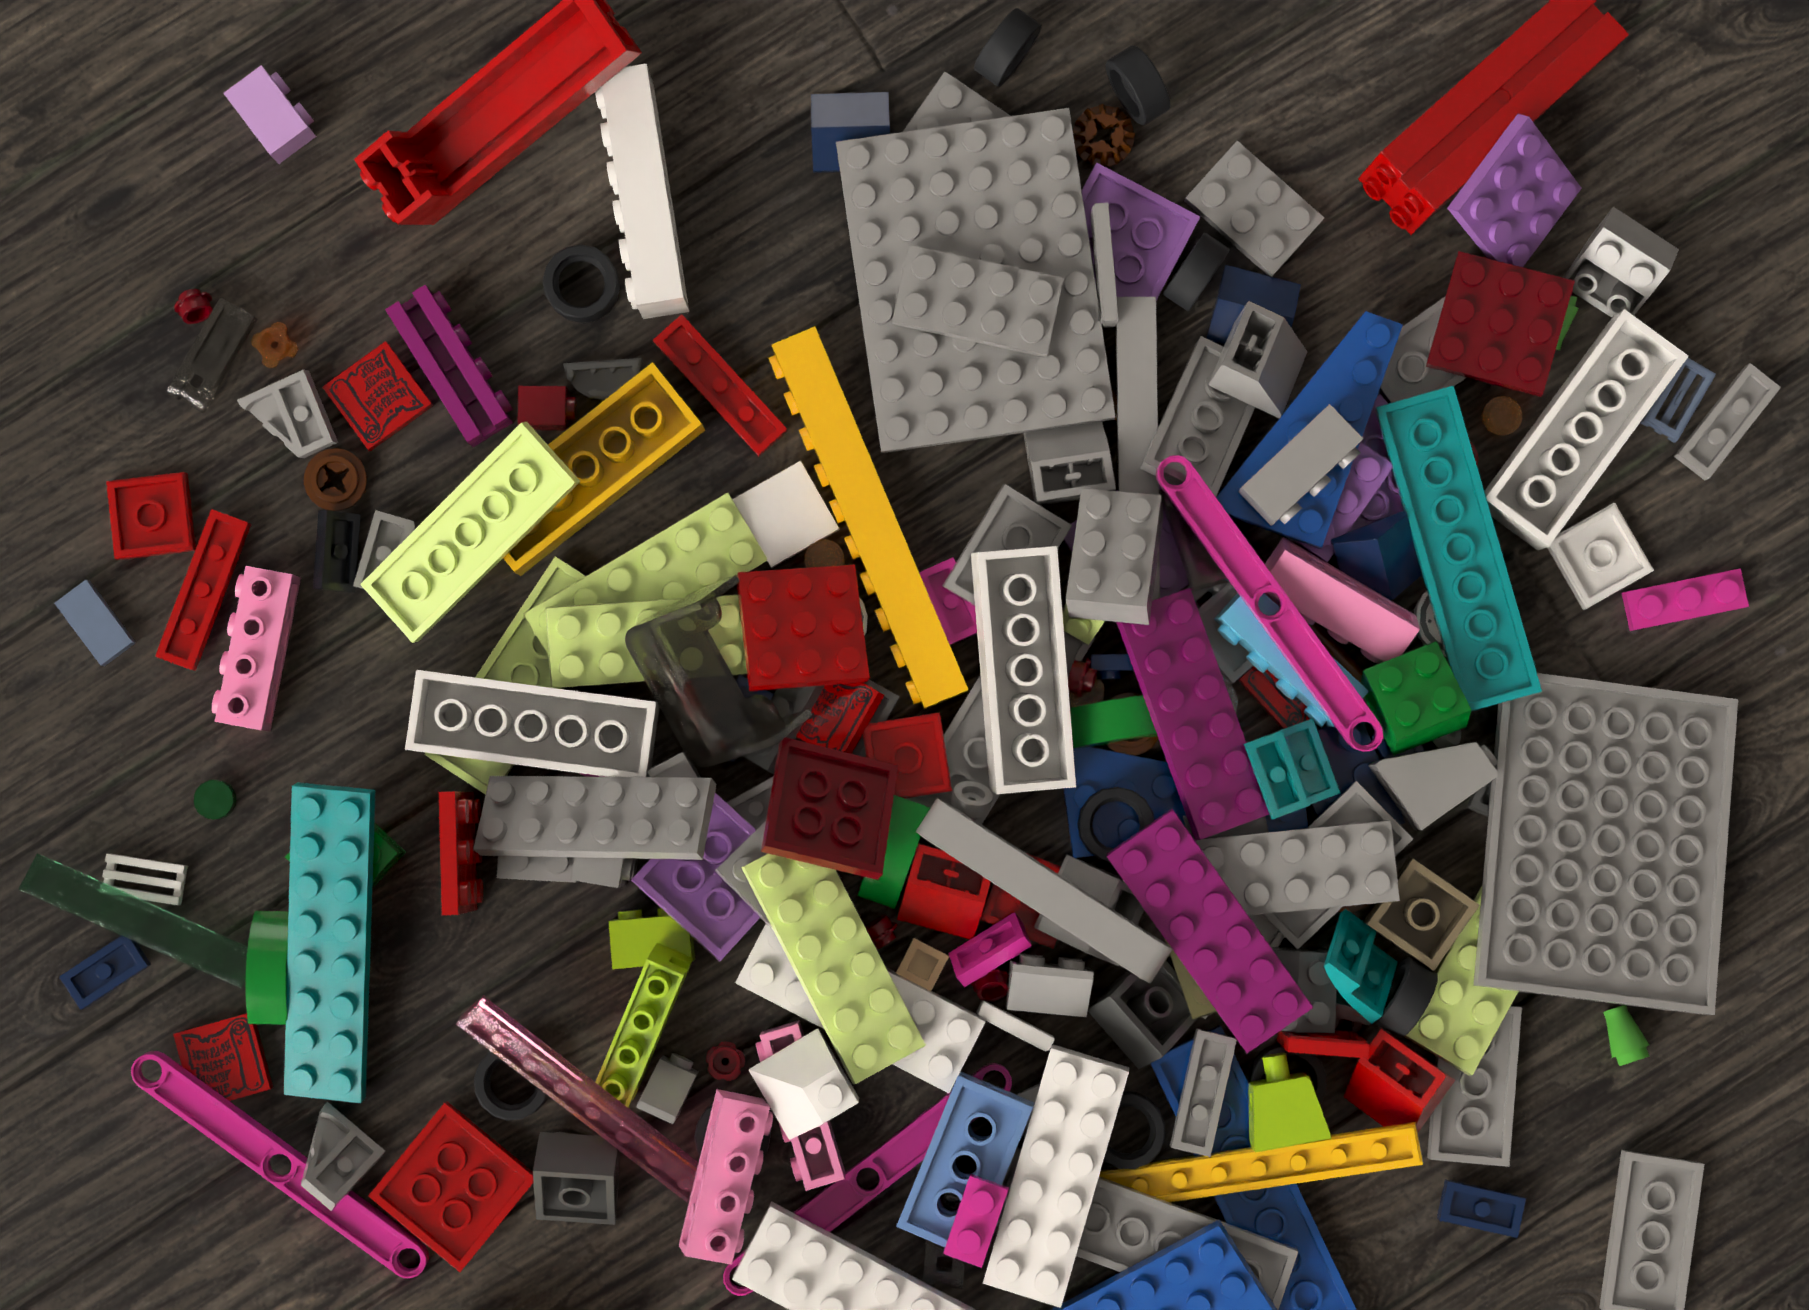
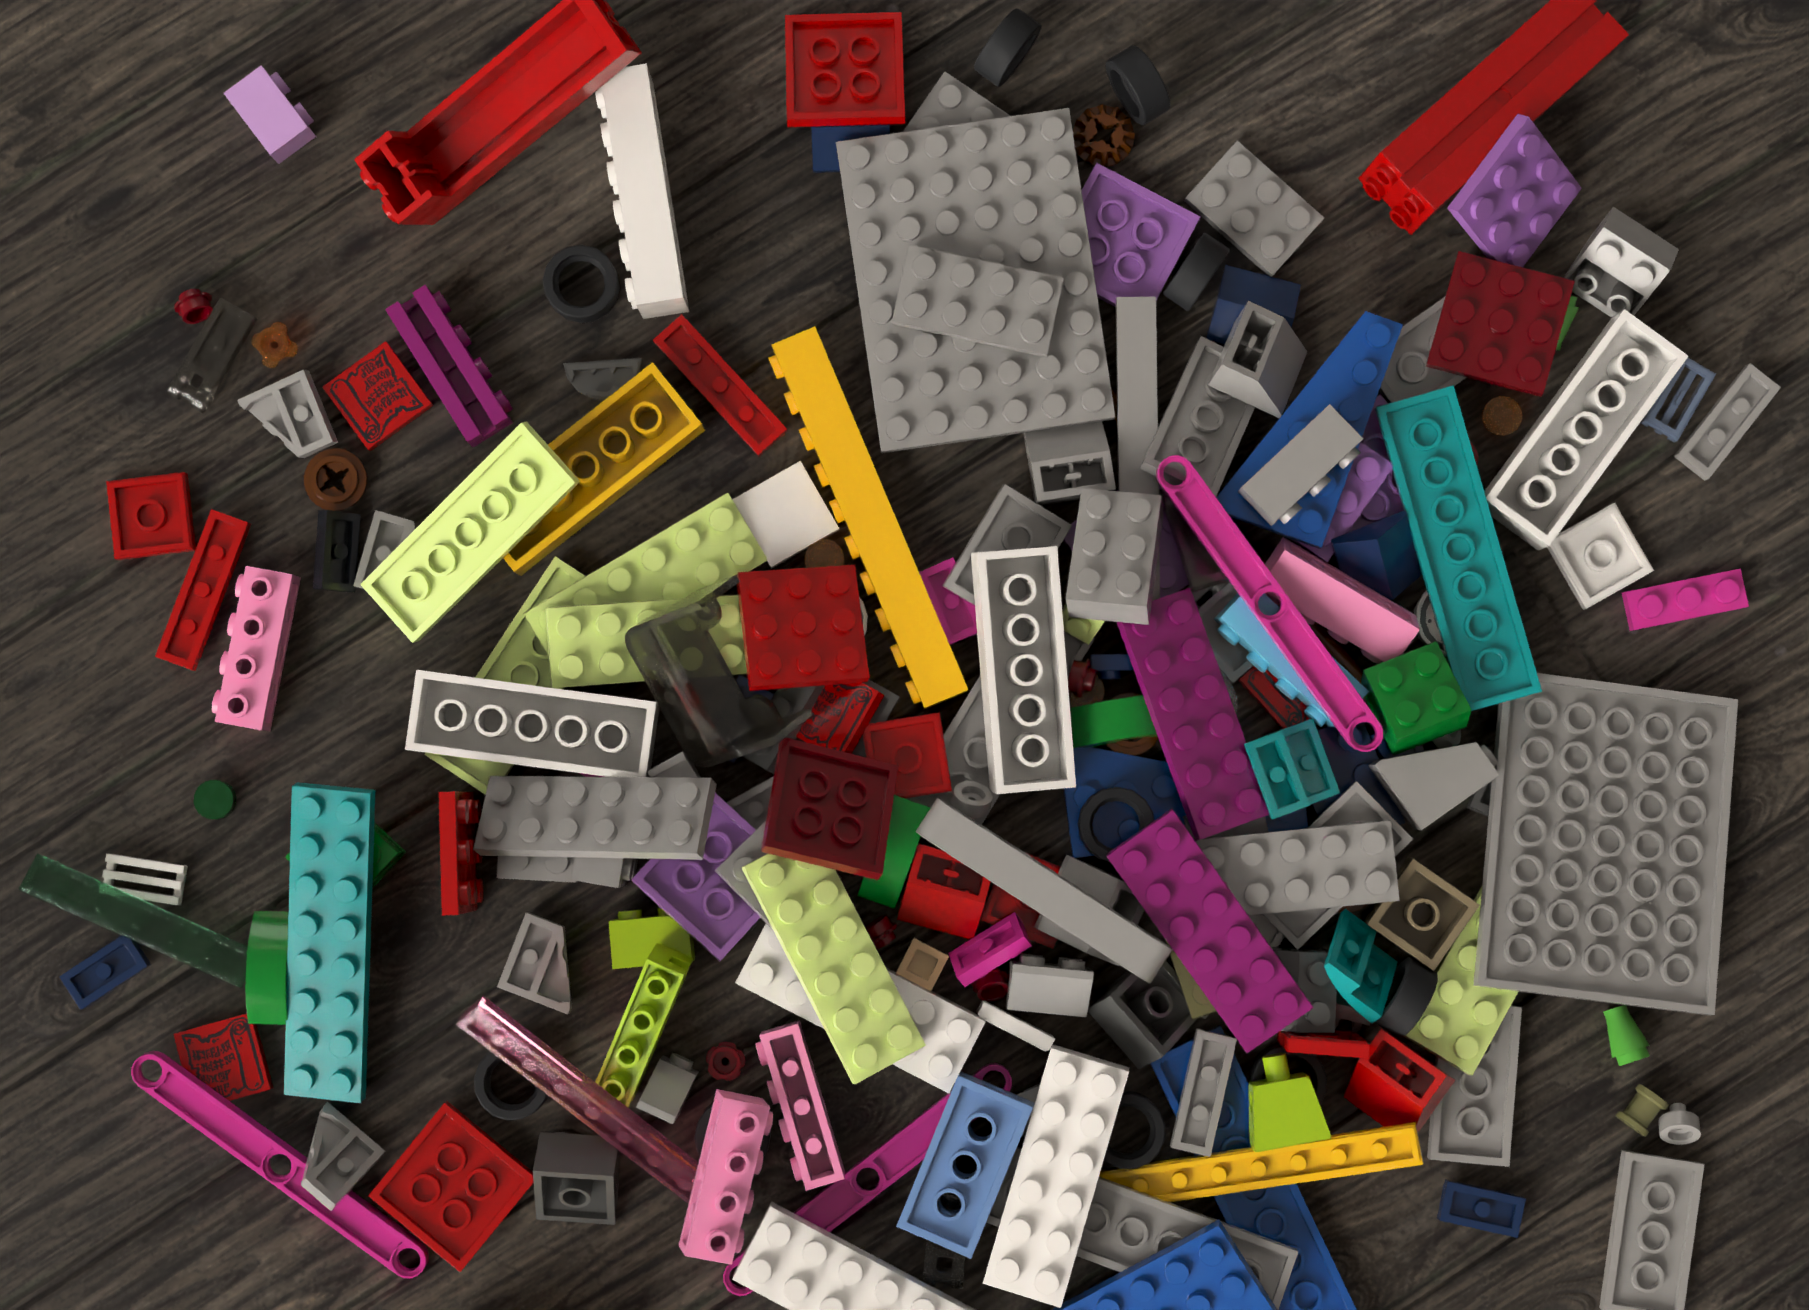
(95, 622): sand blue tile -> none
(539, 964): none -> light grey wing
(546, 407): dark red brick -> none
(804, 1084): white slope -> none
(844, 69): none -> red plate
(976, 1220): dark pink plate -> none
(1104, 264): light grey tile -> none
(1642, 1110): none -> olive bush
(1679, 1125): none -> light grey tile

